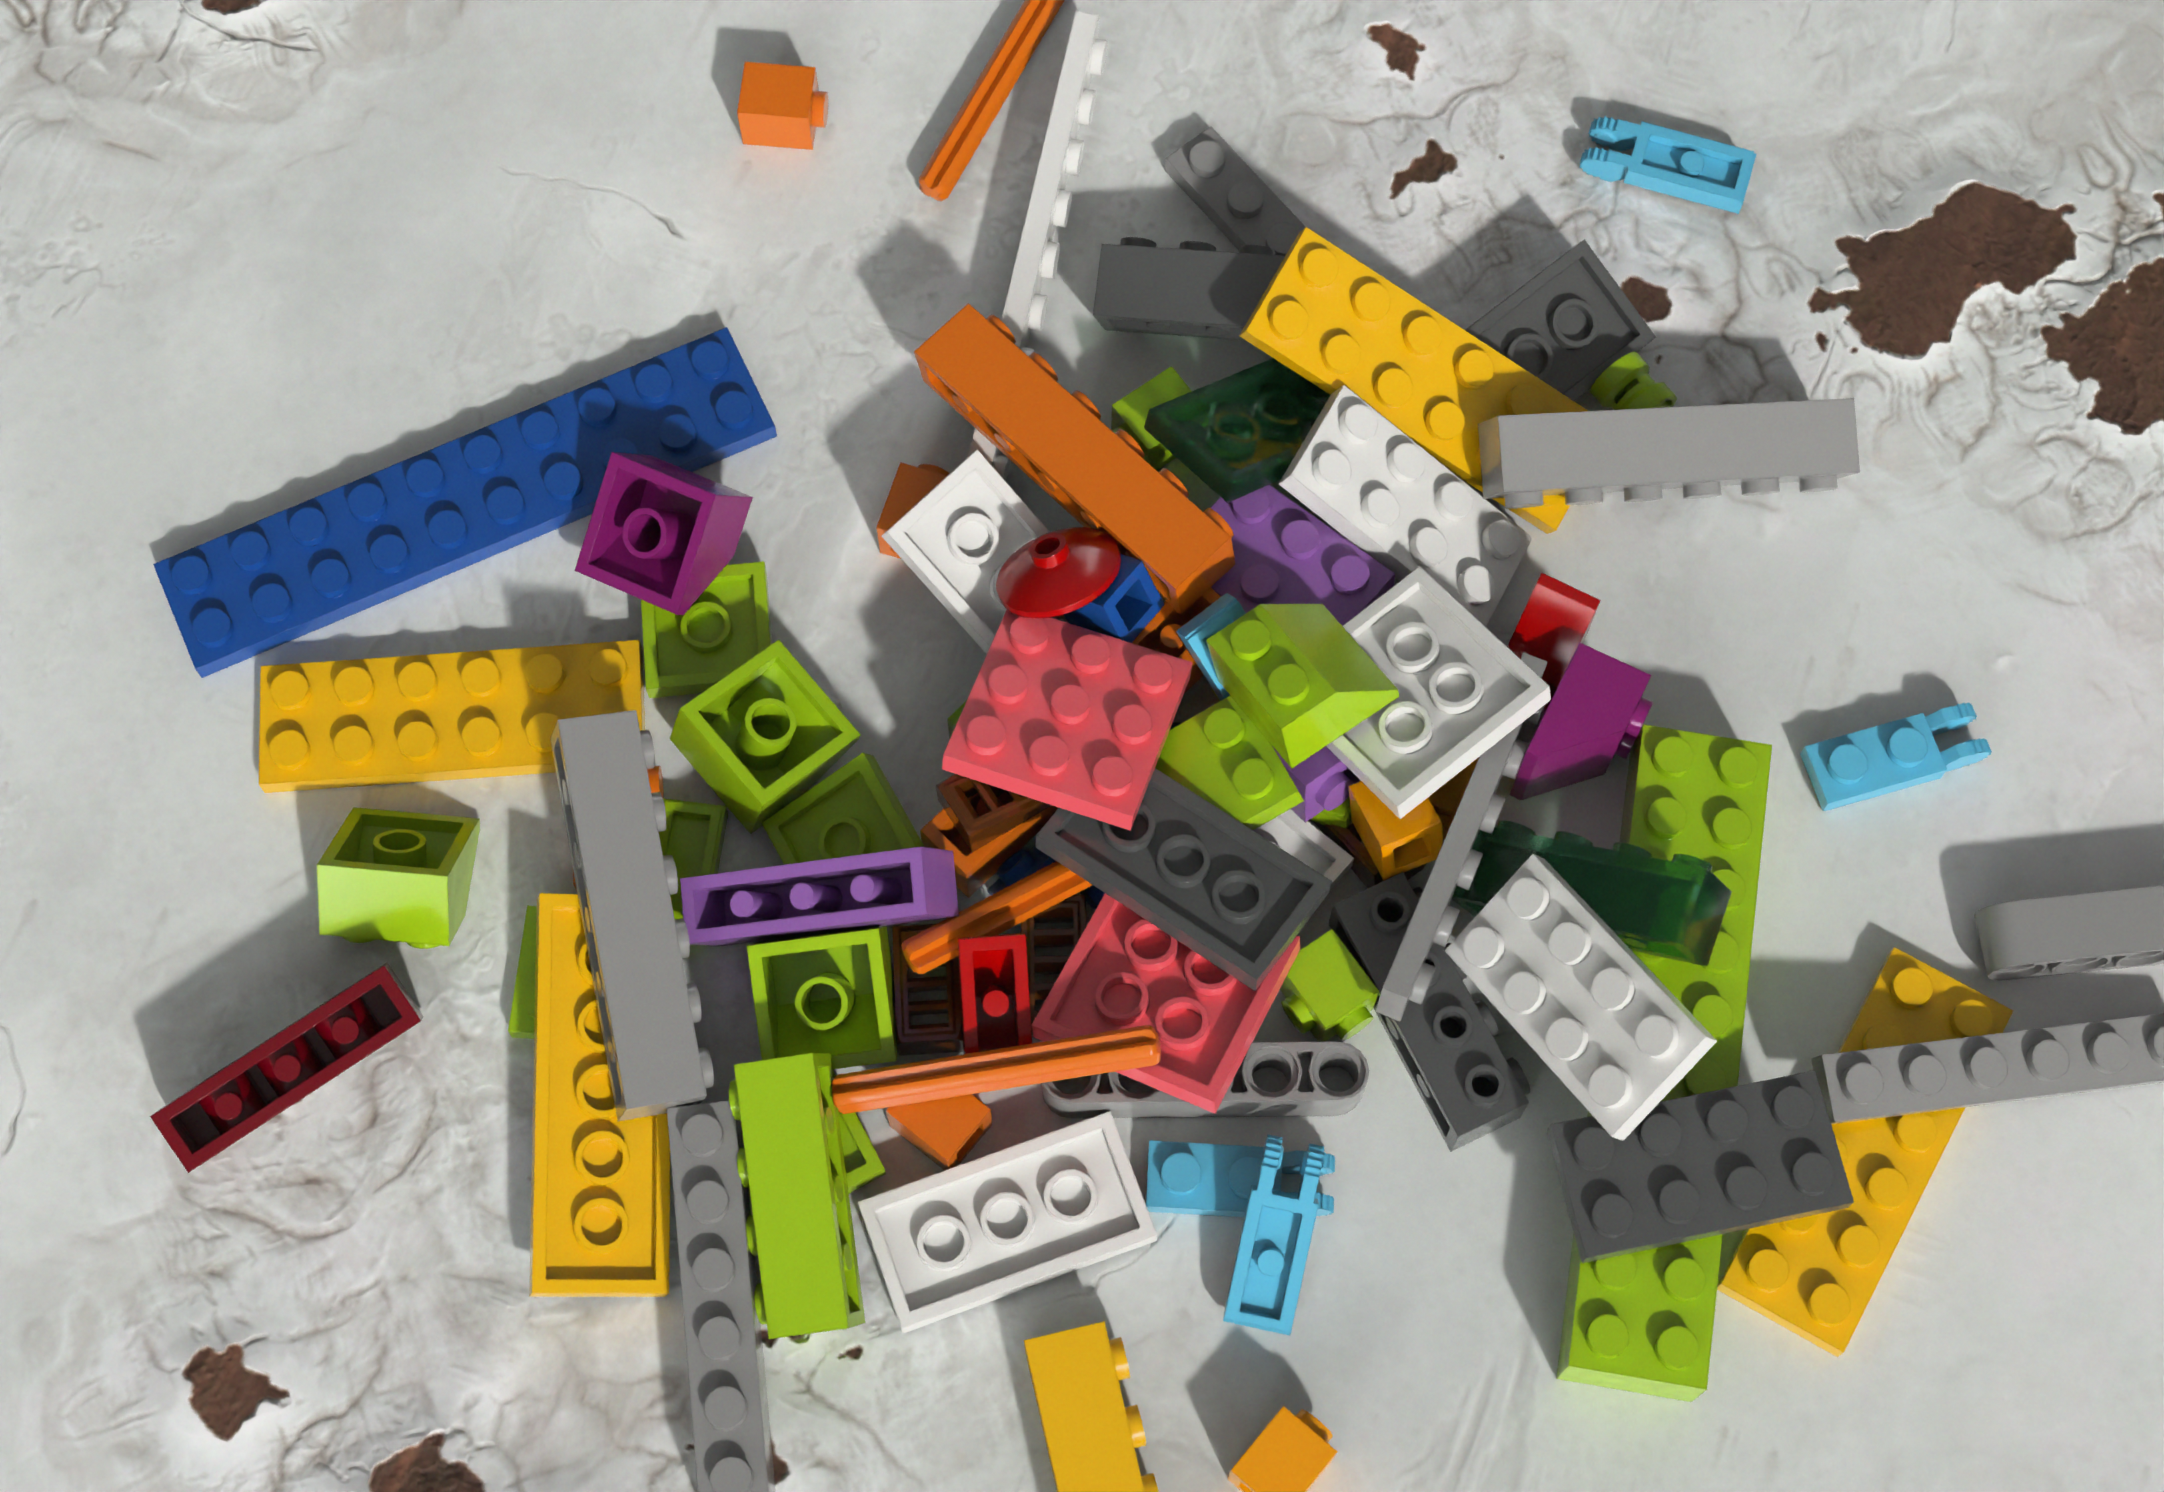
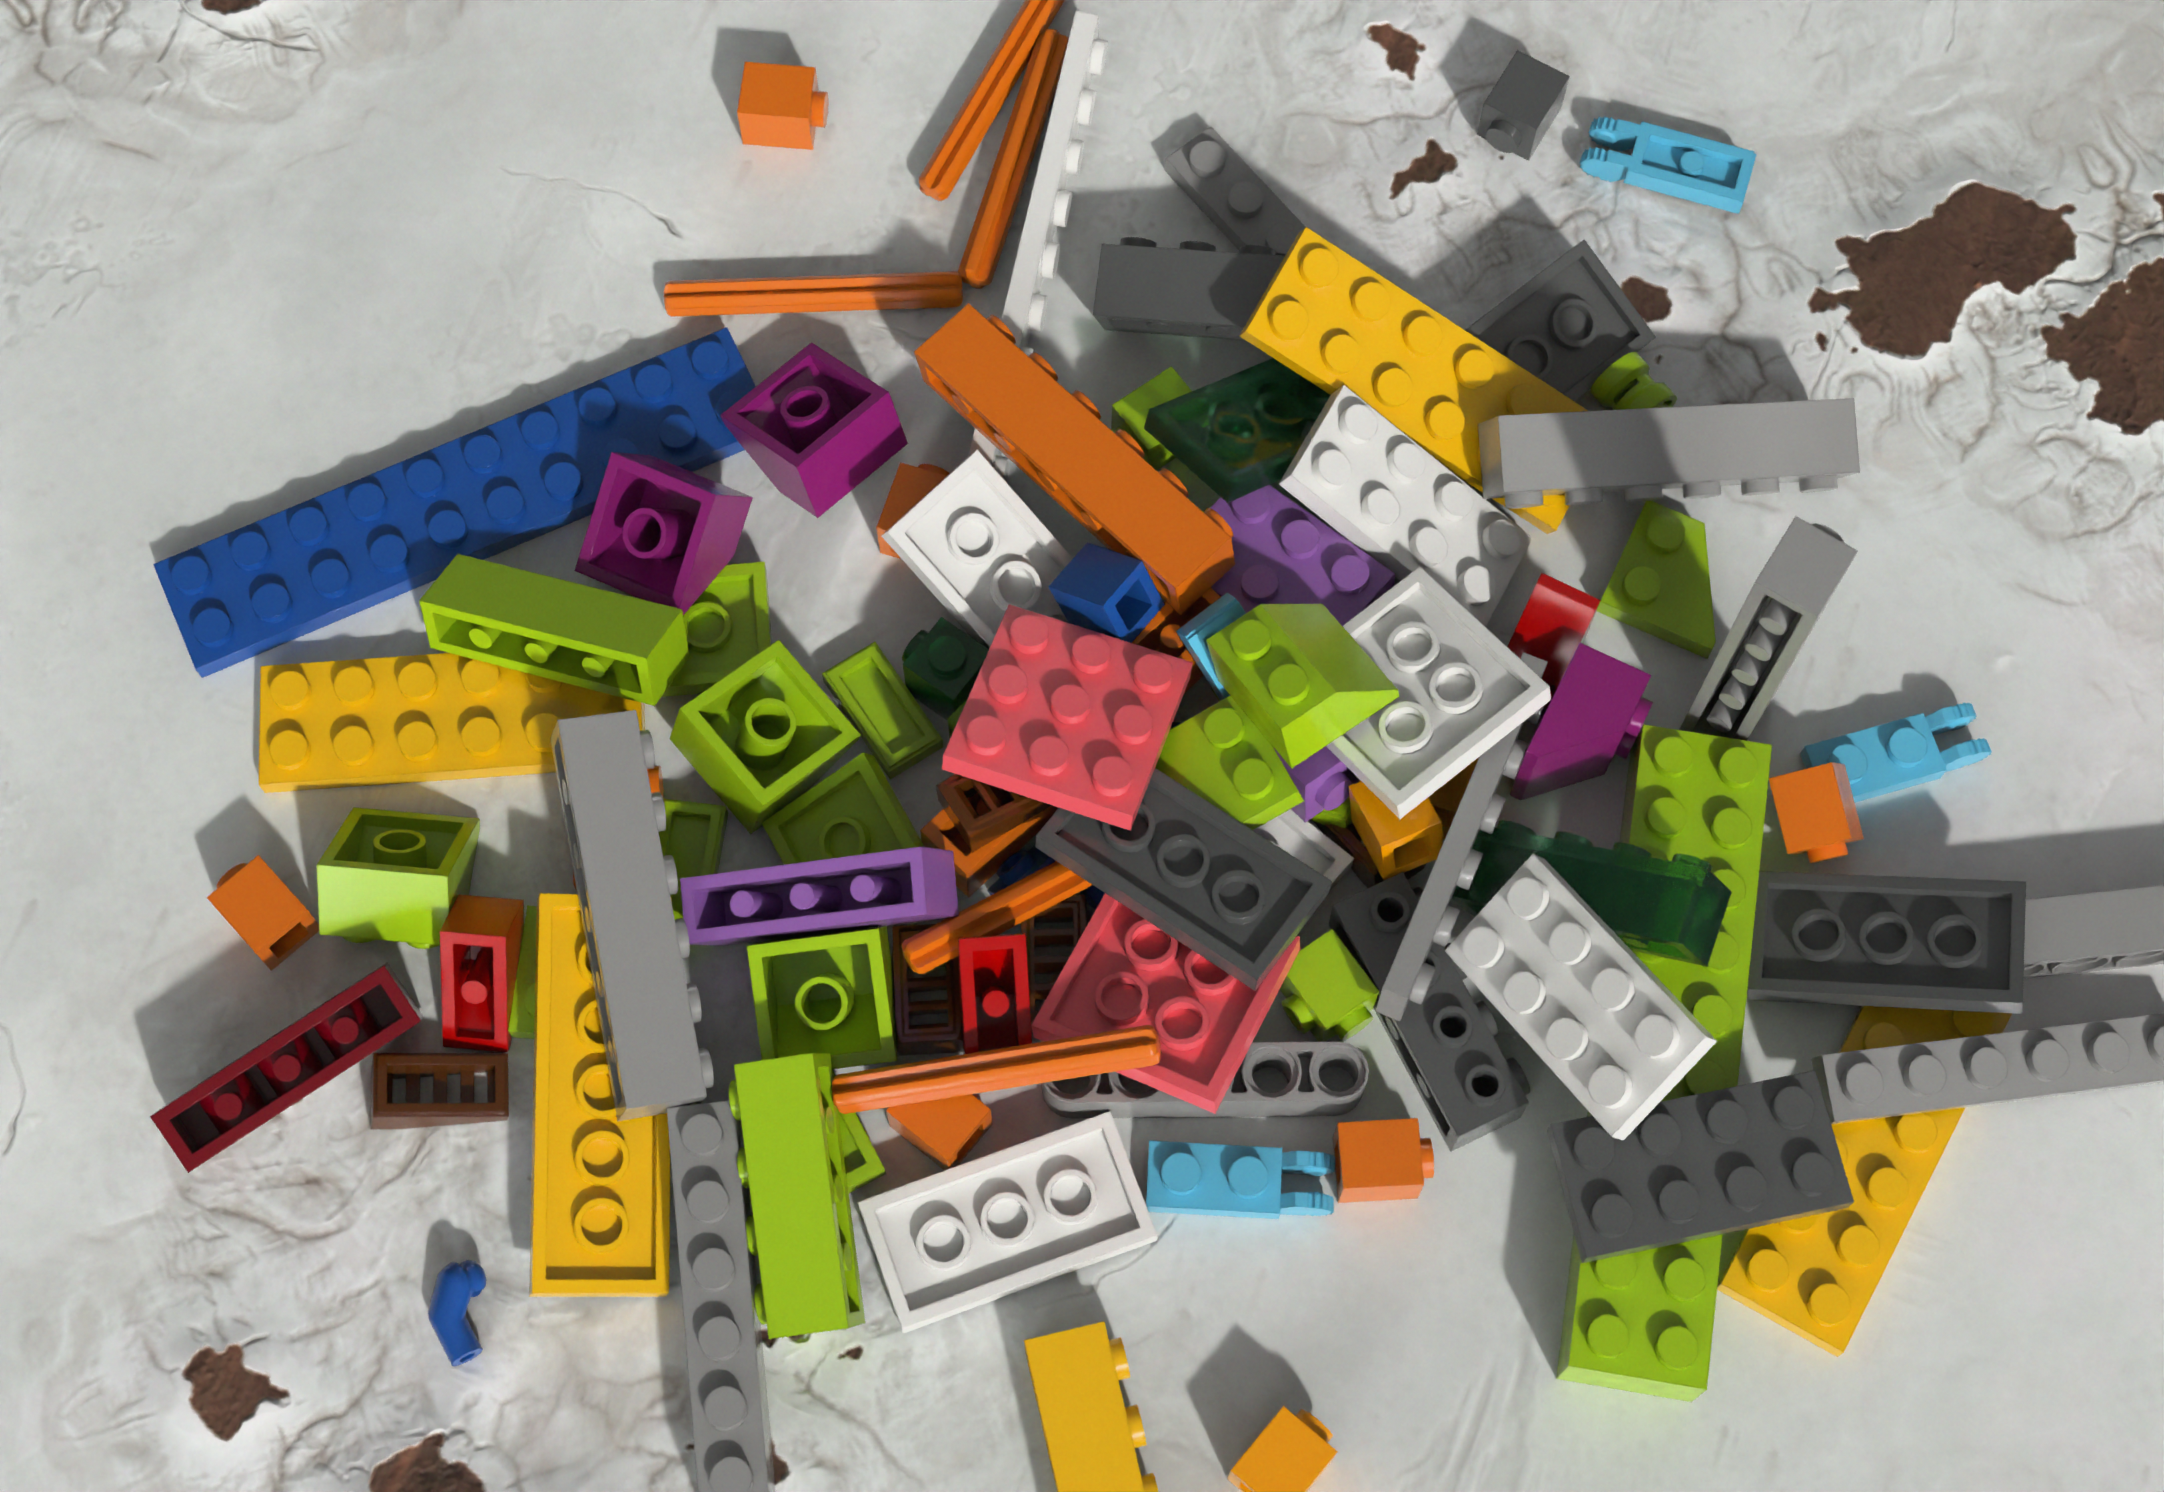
(263, 911): none -> orange brick
(439, 1113): none -> reddish brown slope
(449, 1306): none -> blue arm
(479, 971): none -> red slope
(555, 629): none -> lime brick
(813, 293): none -> orange axle
(816, 428): none -> magenta slope
(882, 710): none -> lime tile
(942, 667): none -> dark green brick
(1013, 160): none -> orange axle
(1058, 572): red dish -> none
(1274, 1244): medium azure hinge -> none
(1381, 1160): none -> orange brick
(1522, 105): none -> dark grey brick
(1664, 581): none -> lime wing
(1770, 630): none -> light grey brick
(1816, 811): none -> orange brick
(1889, 941): none -> dark grey plate

